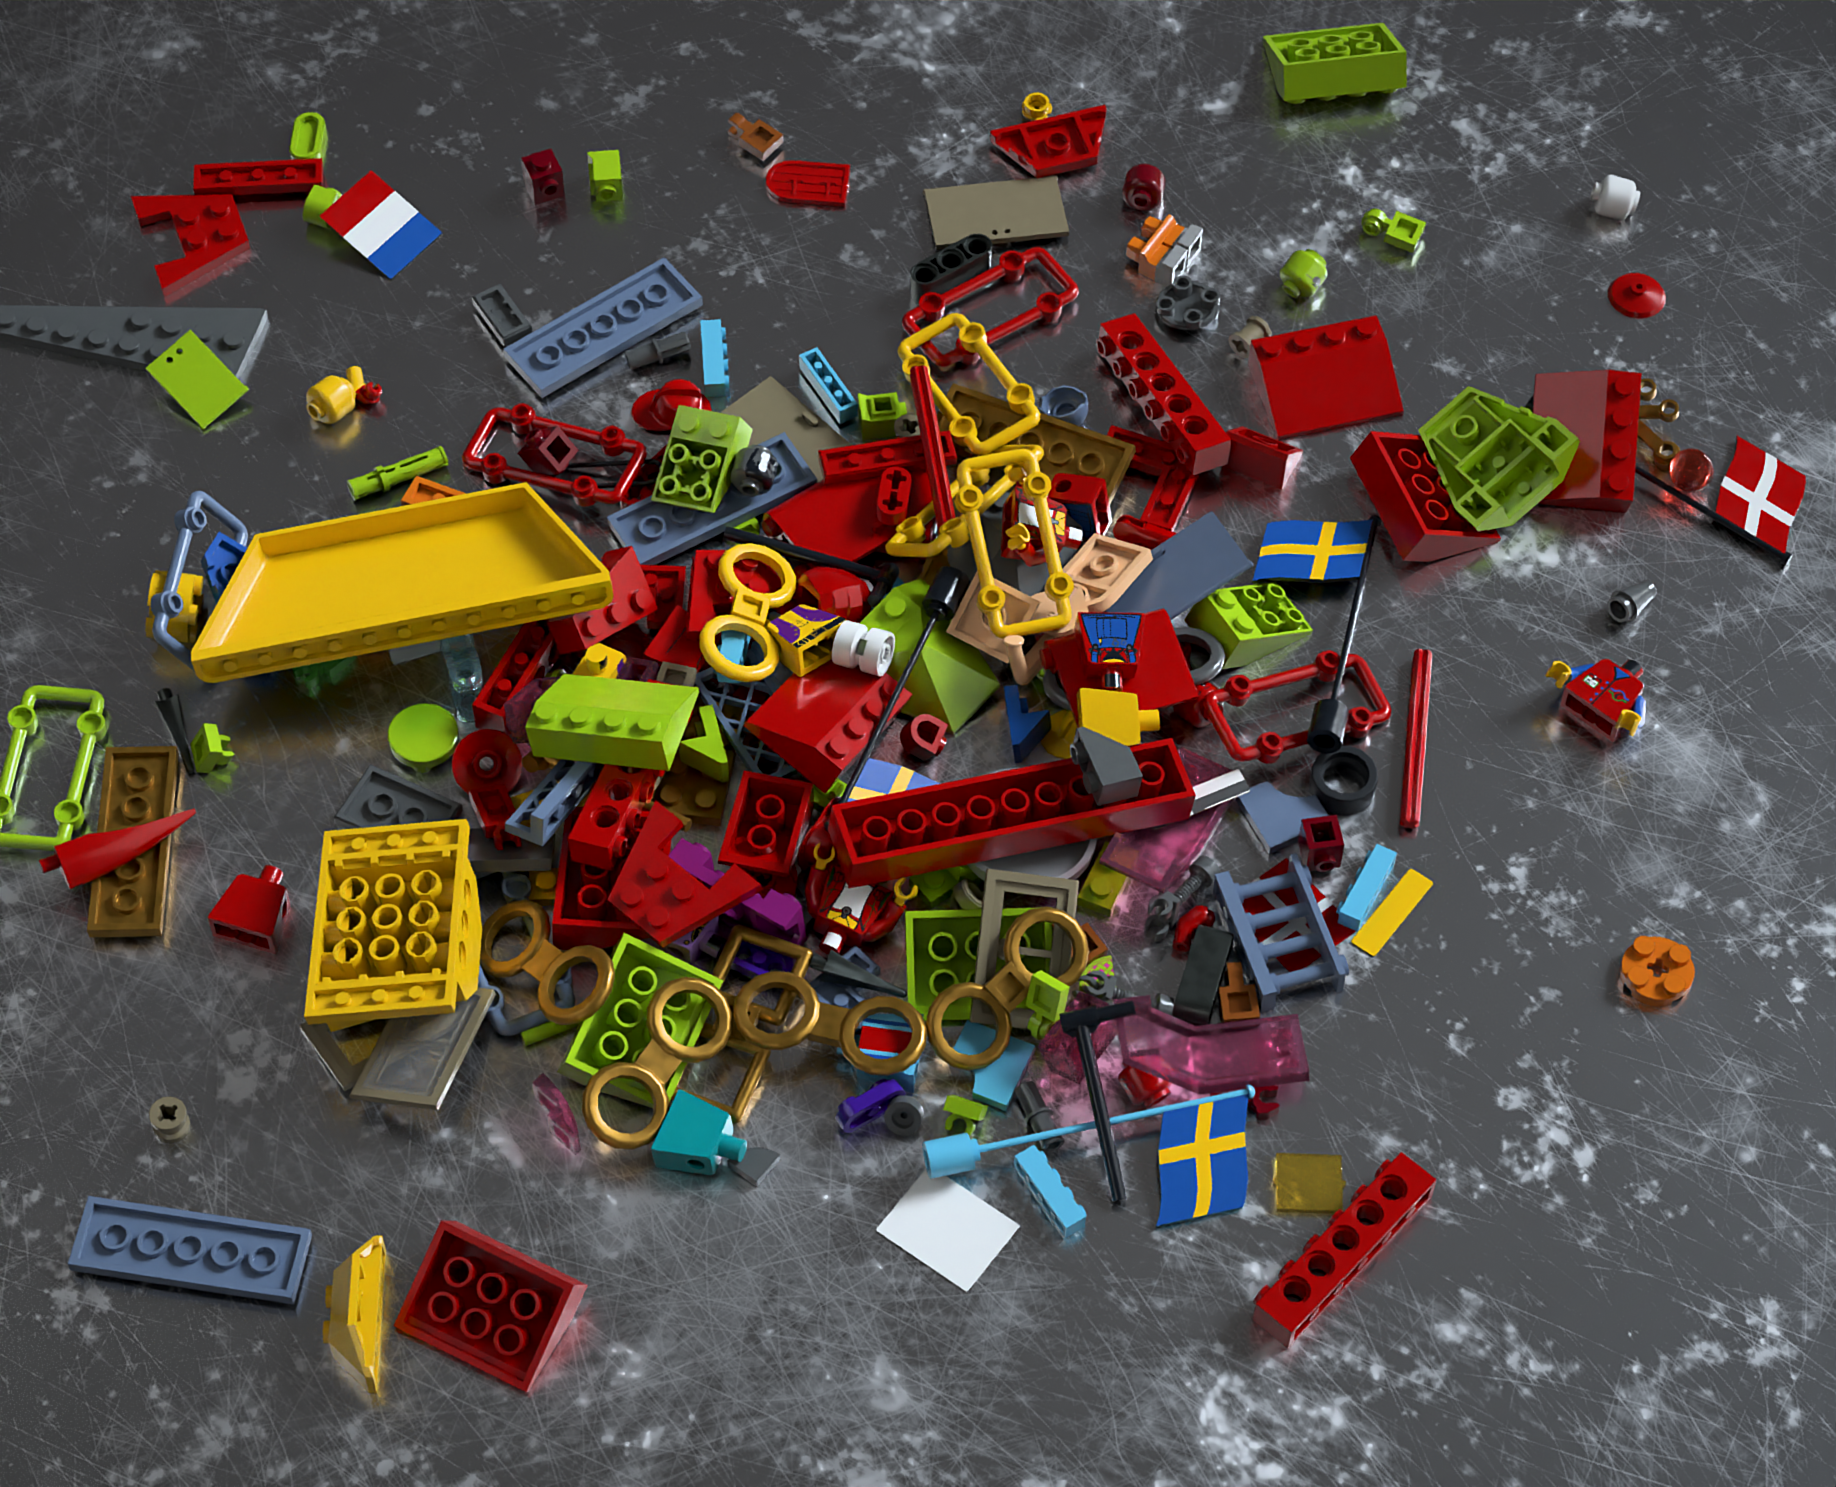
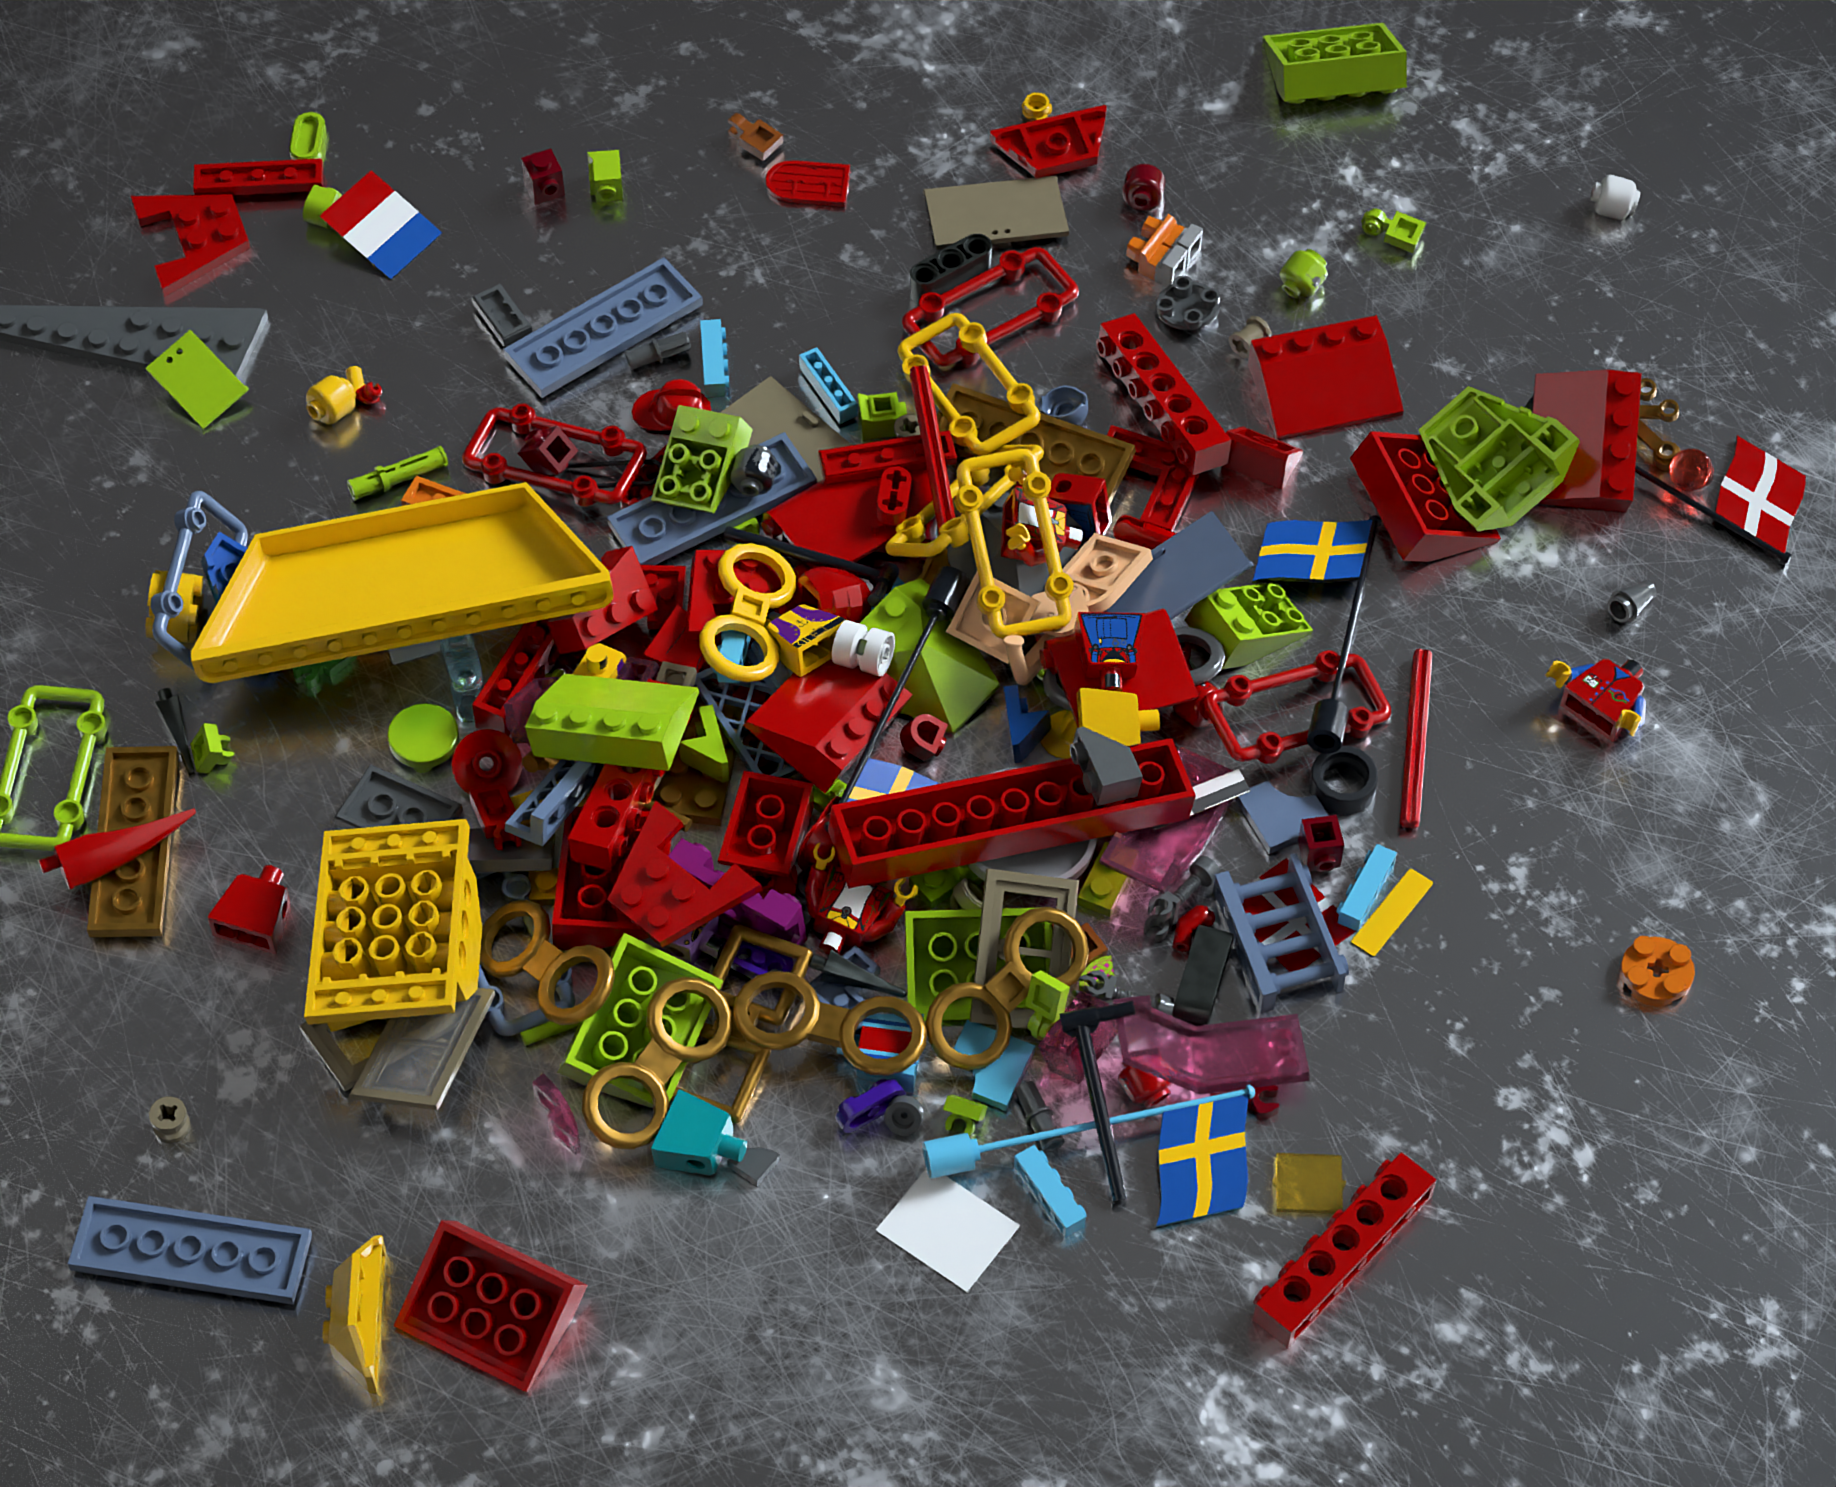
(1235, 999): dark orange plate -> none
(1636, 295): red piece -> none

